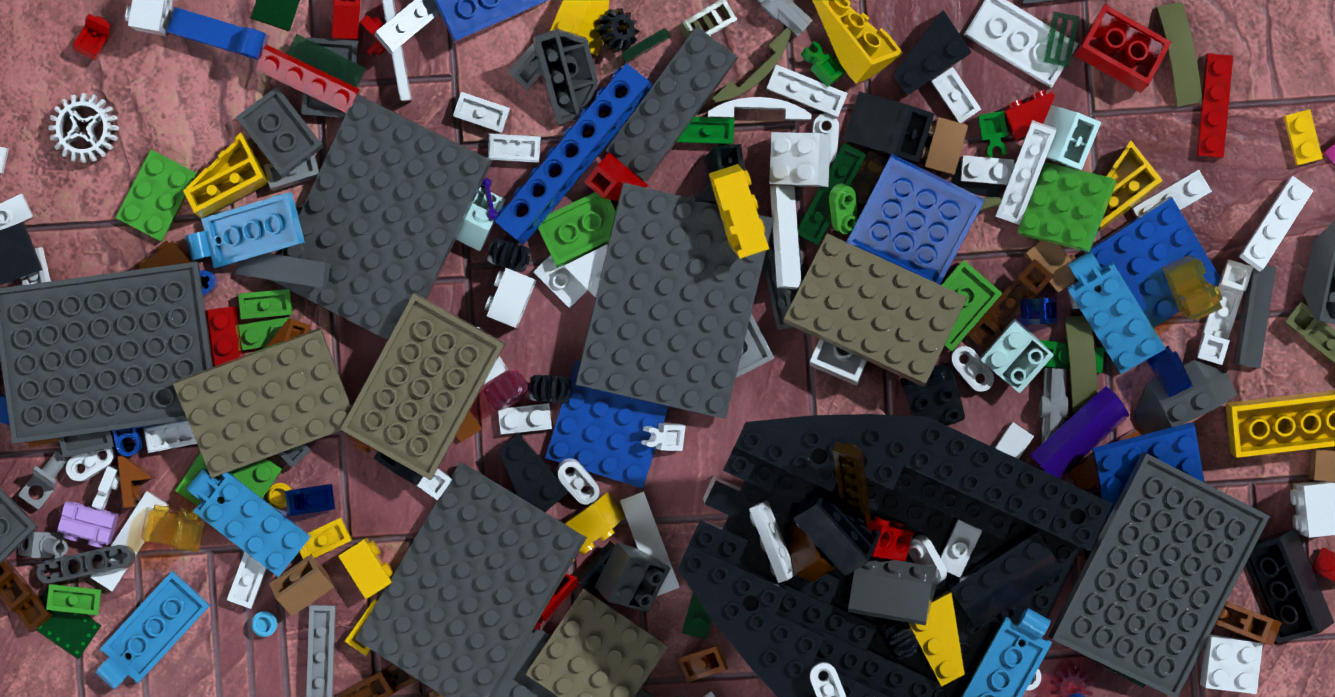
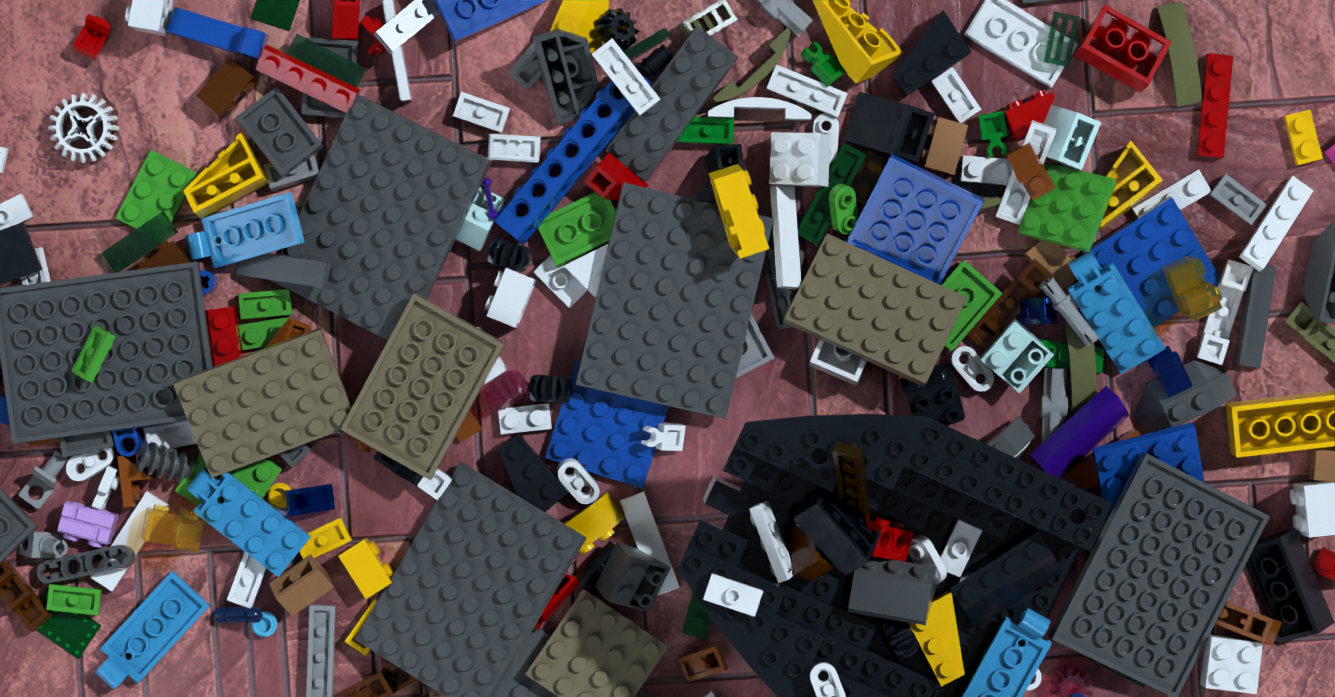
(93, 353): none -> bright green plate
(139, 242): none -> clear green tile
(165, 461): none -> dark grey piece
(227, 88): none -> reddish brown brick
(238, 615): none -> dark blue axle
(626, 77): none -> white plate
(656, 60): none -> black pin
(733, 594): none -> white plate
(1012, 437): none -> dark grey slope
(1030, 171): none -> dark orange slope
(1063, 304): none -> light grey pin
(1237, 199): none -> light grey plate

